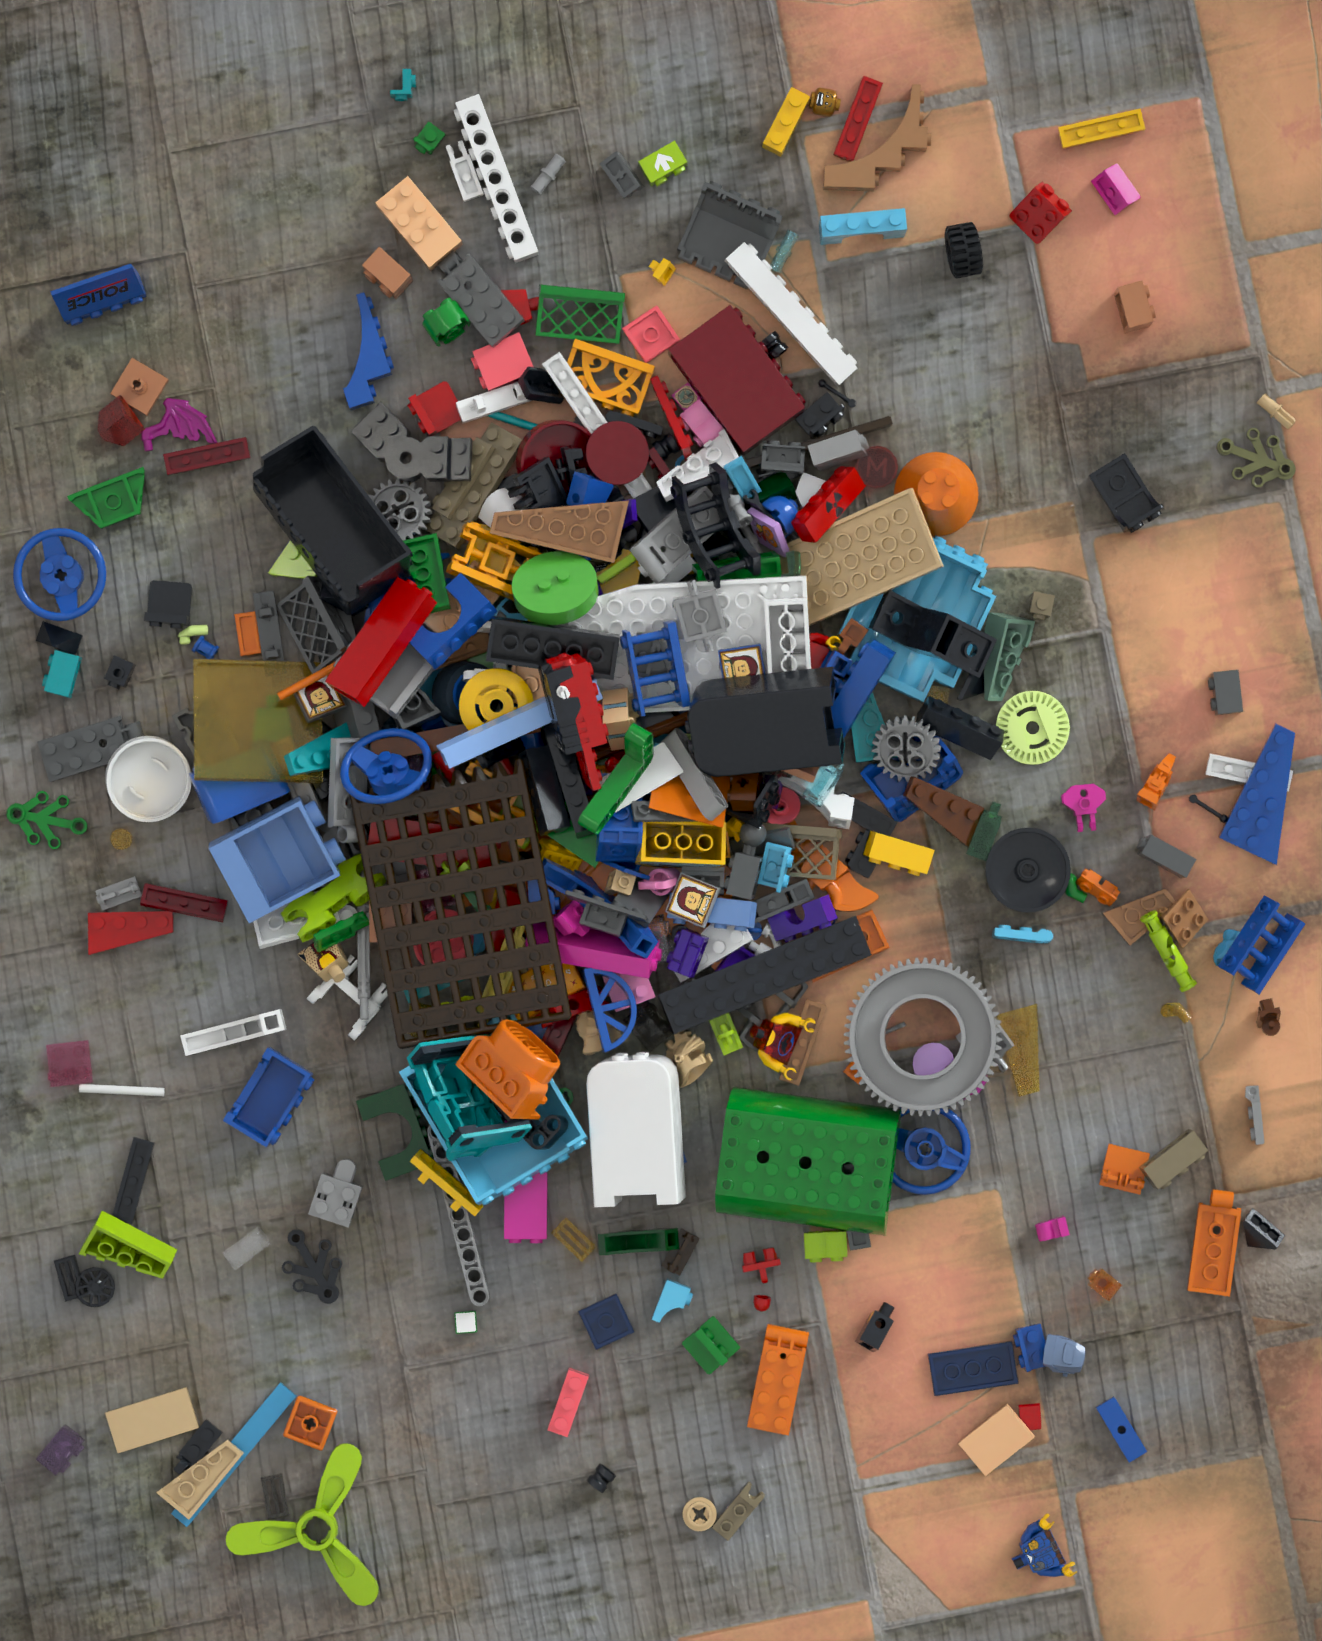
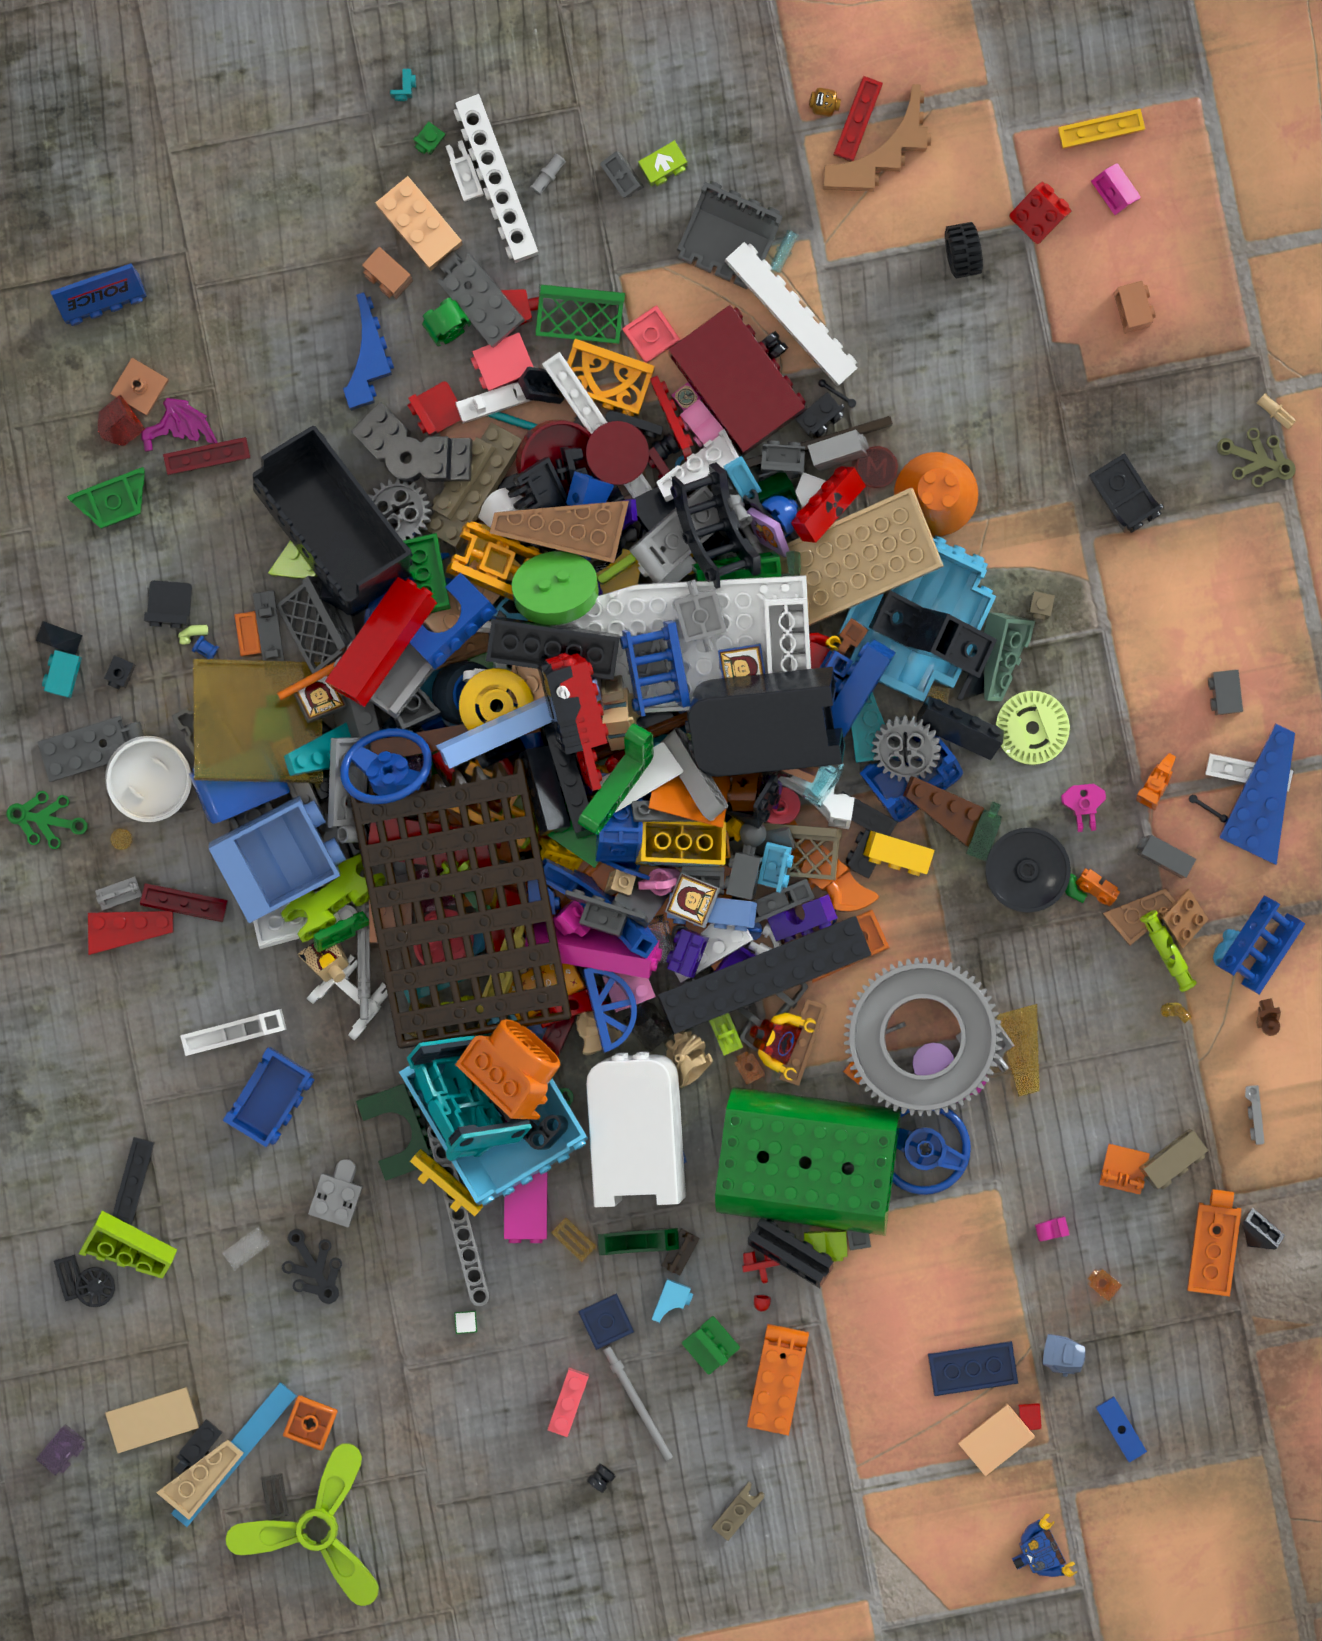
(56, 560): blue piece -> none
(69, 1063): clear pink hinge -> none
(127, 1090): white bar -> none
(612, 689): none -> dark tan tile
(617, 1367): none -> light grey bar
(662, 271): yellow tile -> none
(709, 1513): tan gear -> none
(755, 1073): none -> clear orange brick
(786, 121): yellow brick -> none
(791, 1252): none -> black brick
(872, 1336): black torso -> none
(886, 222): medium azure arch -> none
(1024, 934): medium azure hinge -> none
(1031, 1345): blue bracket -> none

